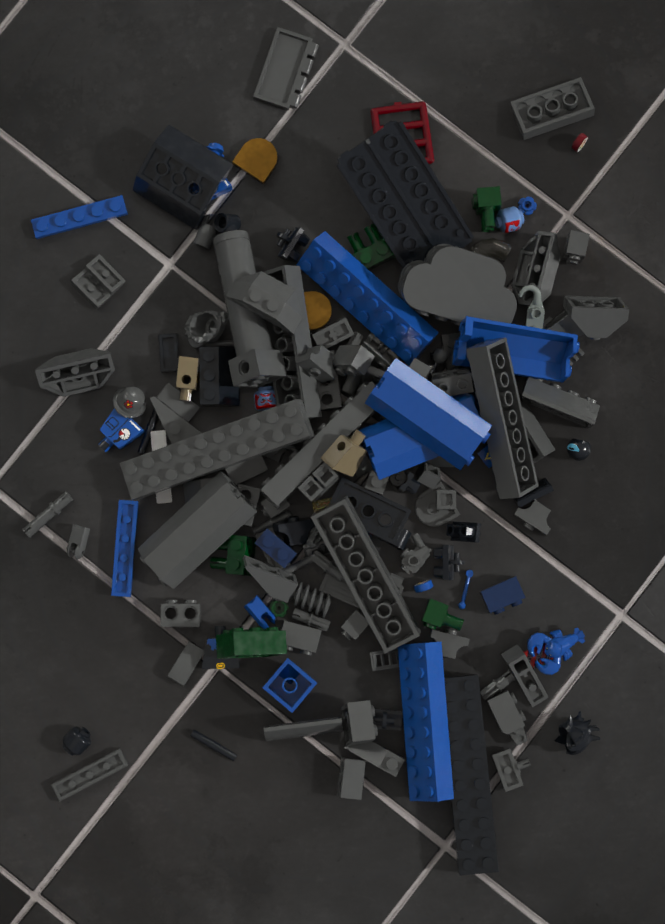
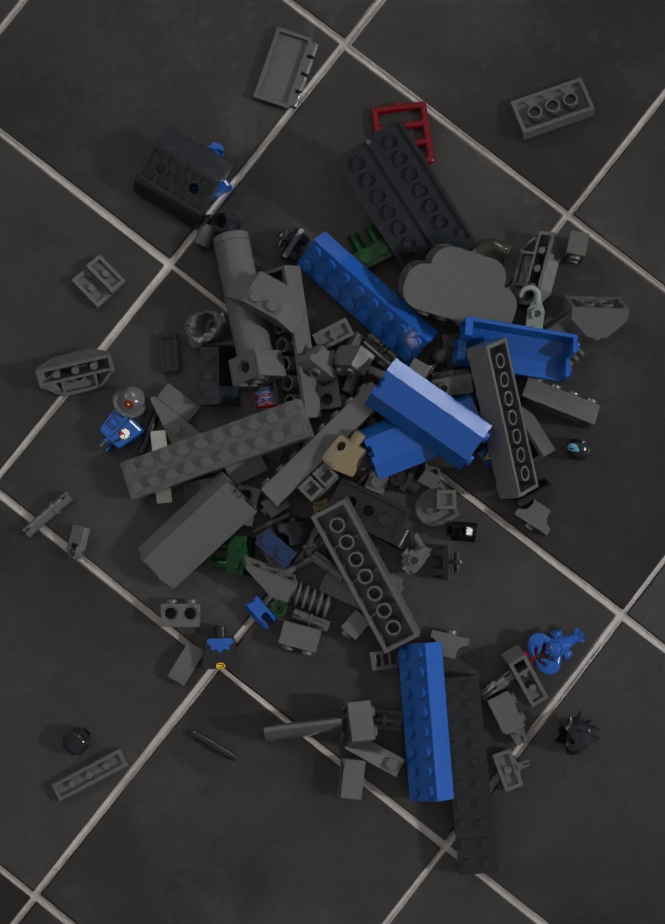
(79, 217): blue plate -> none
(124, 548): blue plate -> none
(187, 368): dark tan torso -> none
(251, 643): dark green brick -> none
(257, 158): pearl gold tile -> none
(290, 685): blue slope -> none
(318, 309): pearl gold tile -> none
(423, 586): blue tile -> none
(436, 616): dark green brick -> none
(469, 573): blue hinge -> none
(486, 203): dark green brick -> none
(502, 595): dark blue brick -> none
(509, 219): medium blue head -> none
(527, 210): blue plate -> none
(579, 142): dark red tile -> none

